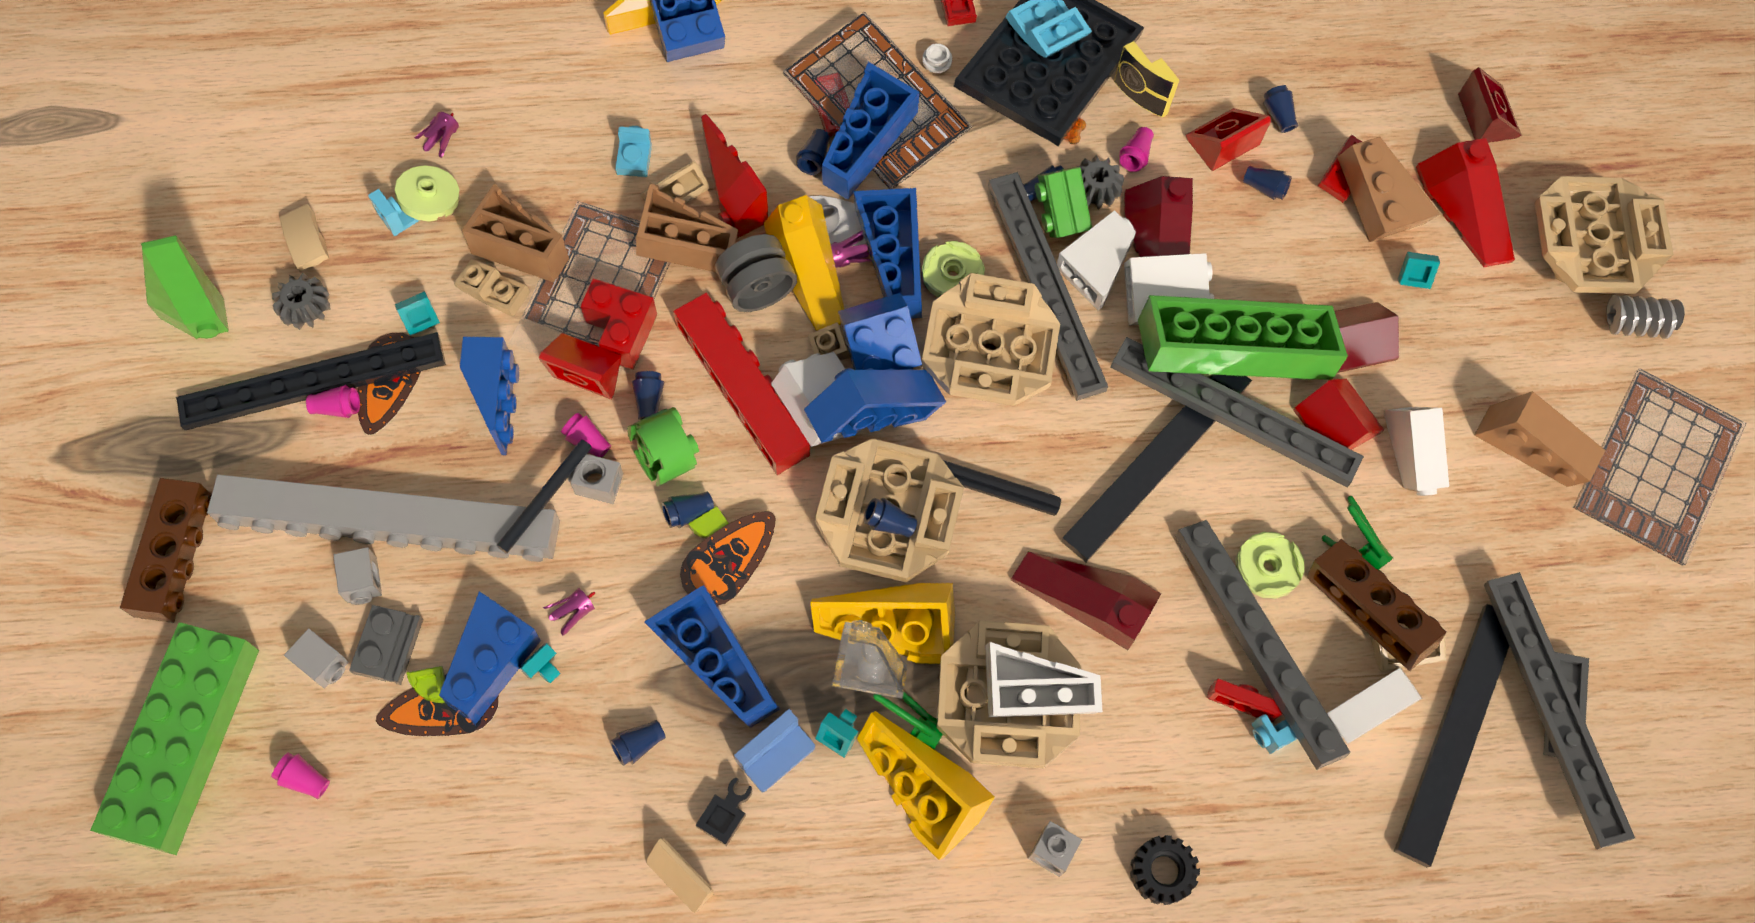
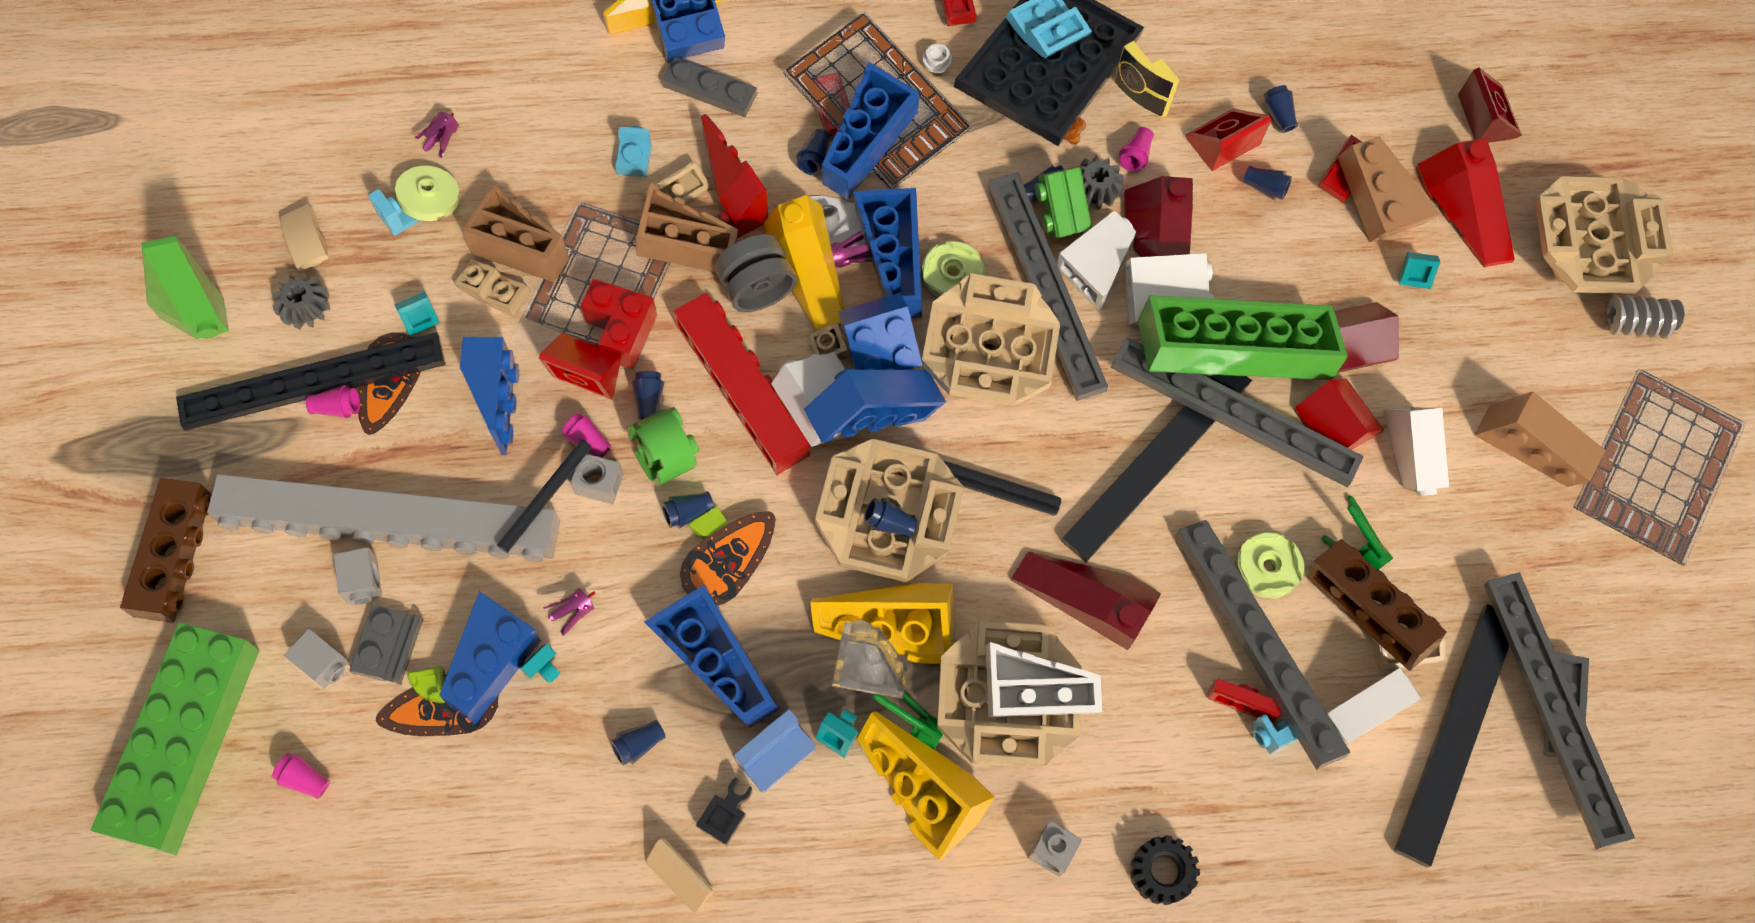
(709, 87): none -> dark grey plate

